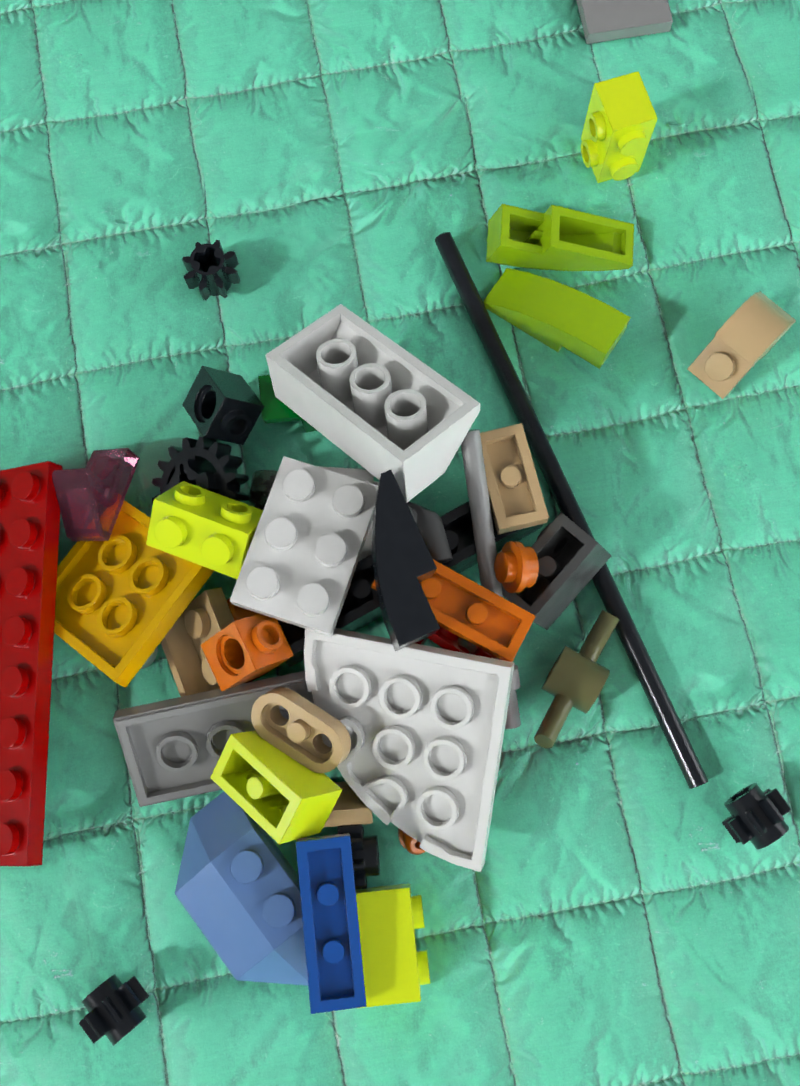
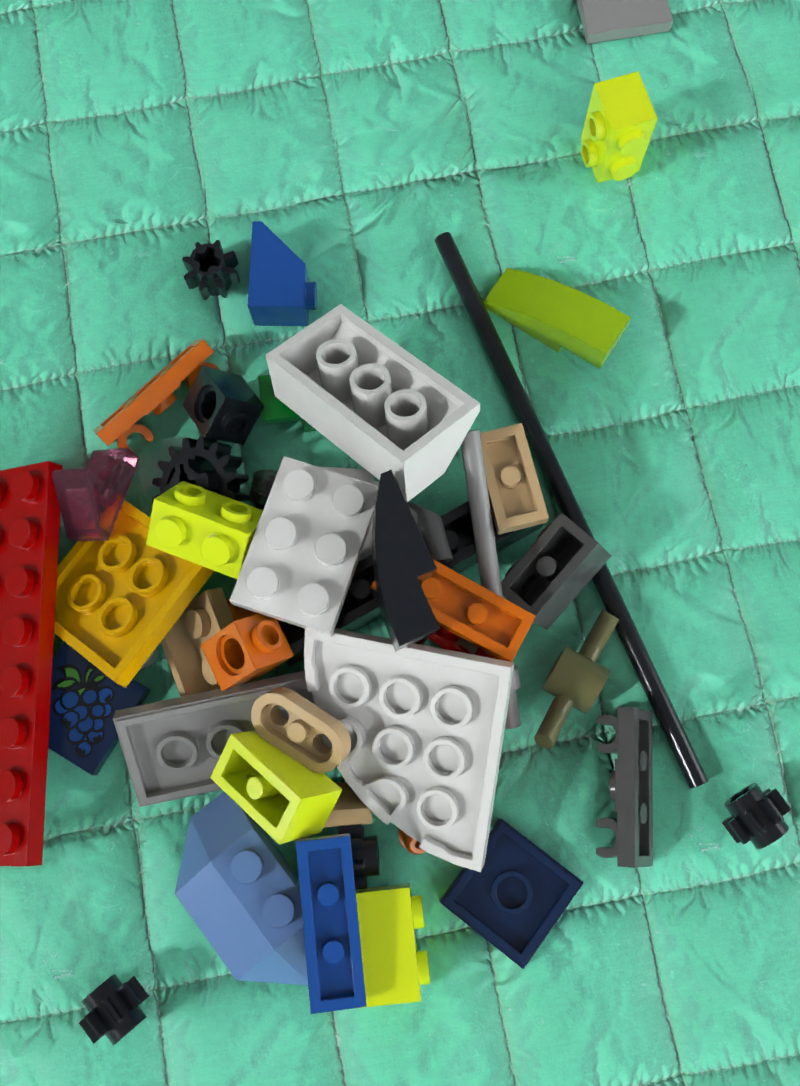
(85, 708): none -> tile
(155, 395): none -> orange plate
(278, 282): none -> blue slope
(514, 895): none -> dark blue tile
(516, 567): orange plate -> none
(558, 240): lime slope -> none
(630, 788): none -> dark grey plate
(741, 343): tan brick -> none

